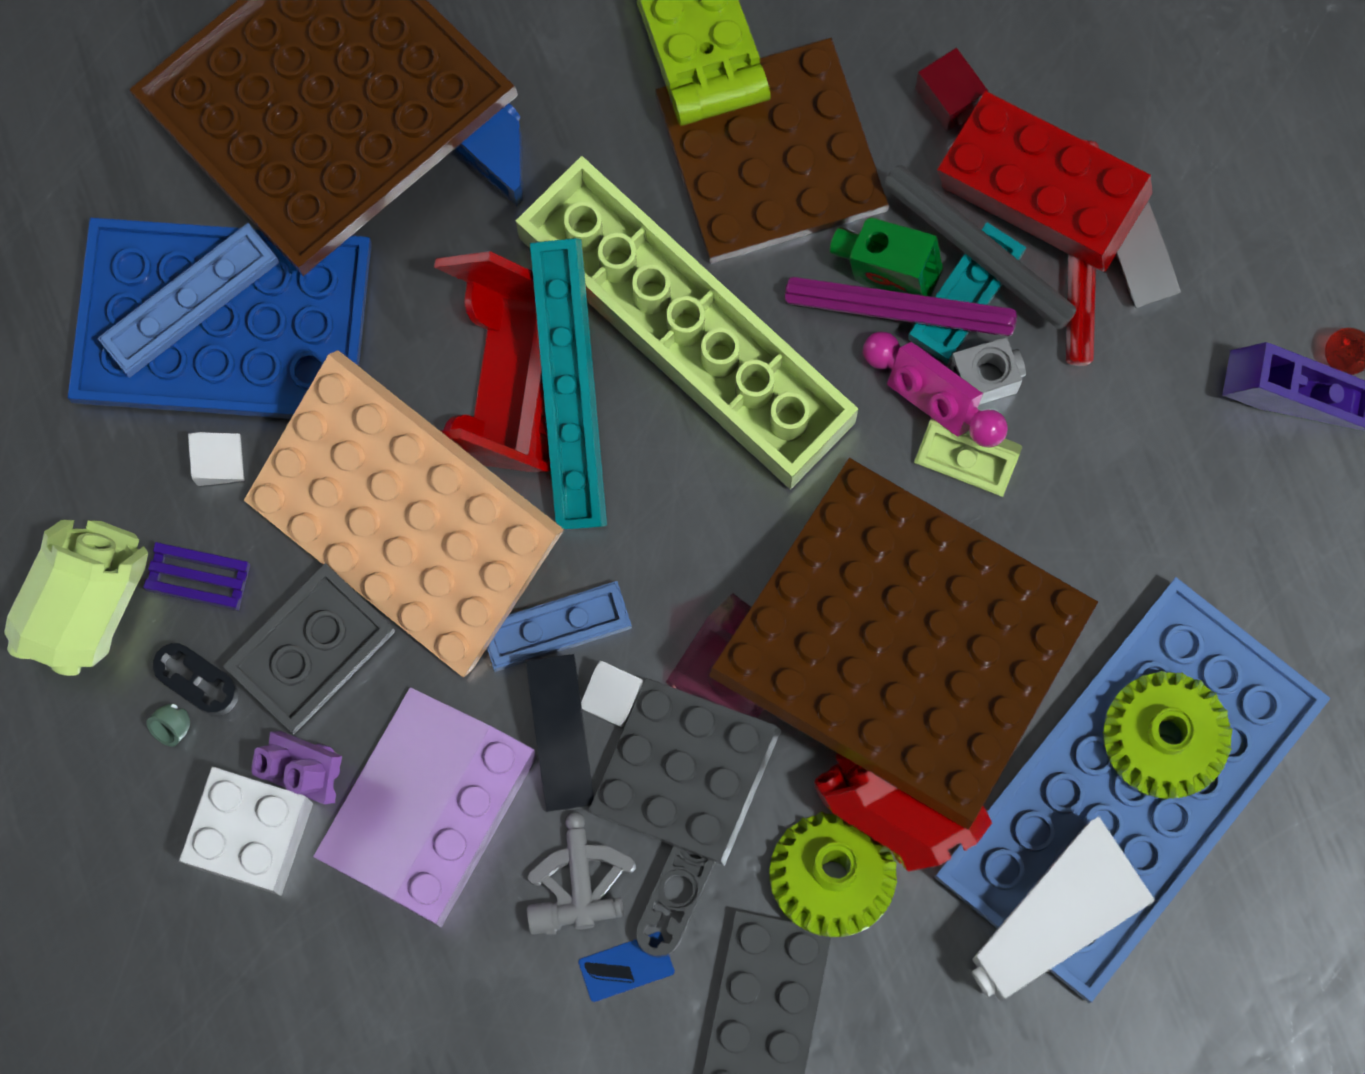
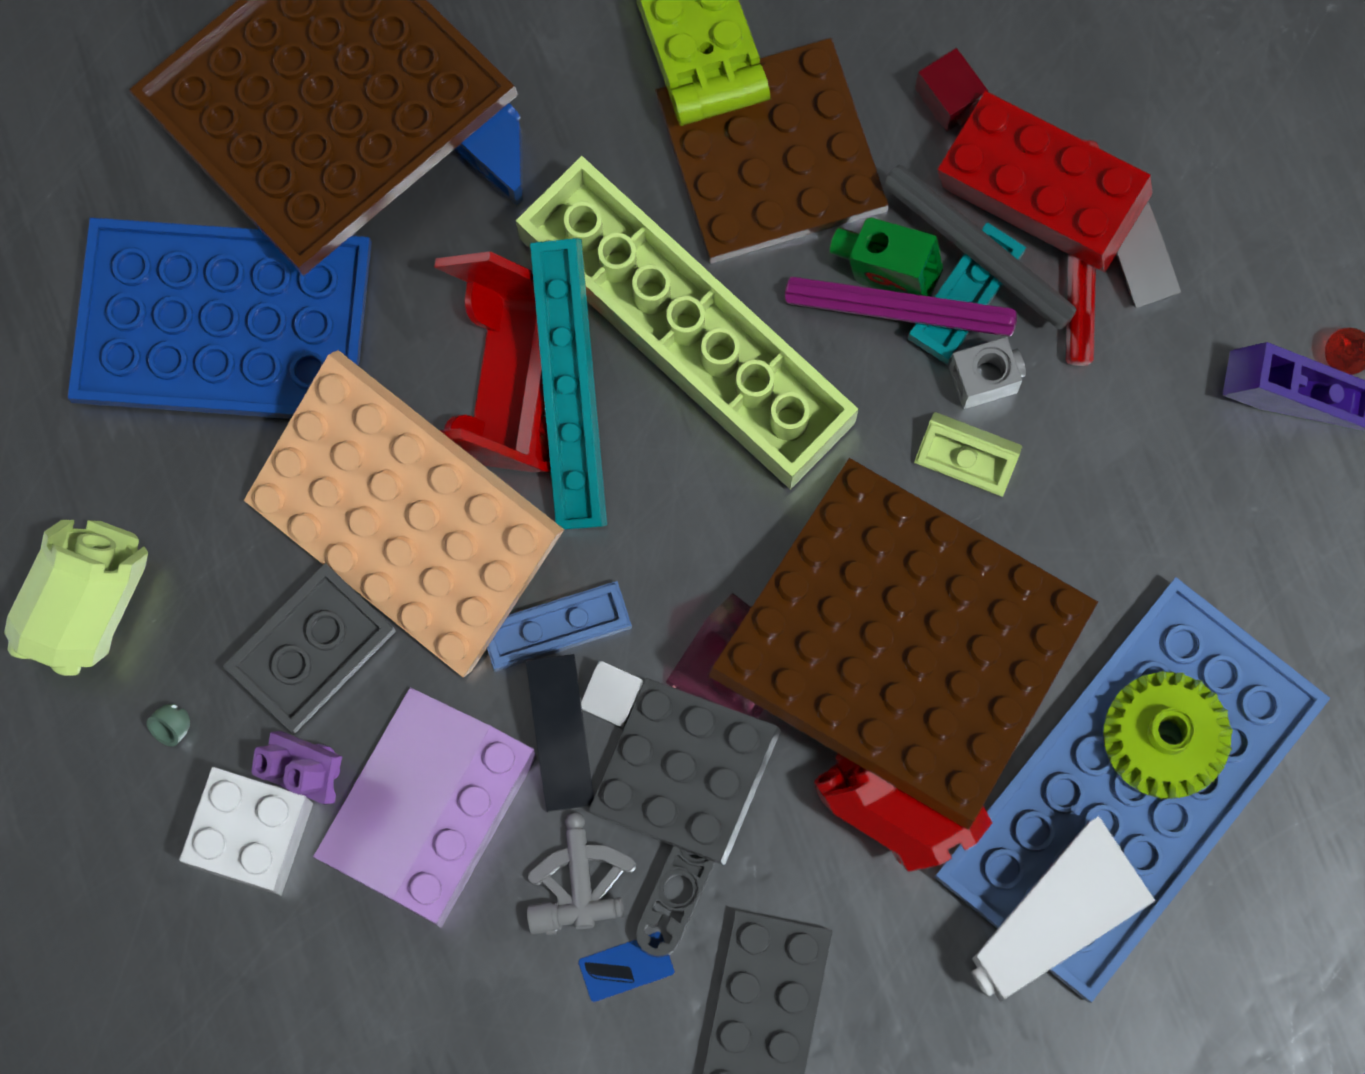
(158, 567): dark purple tile -> none
(188, 300): medium blue tile -> none
(189, 688): black beam -> none
(216, 458): white slope -> none
(825, 903): lime gear -> none
(935, 389): dark pink plate -> none

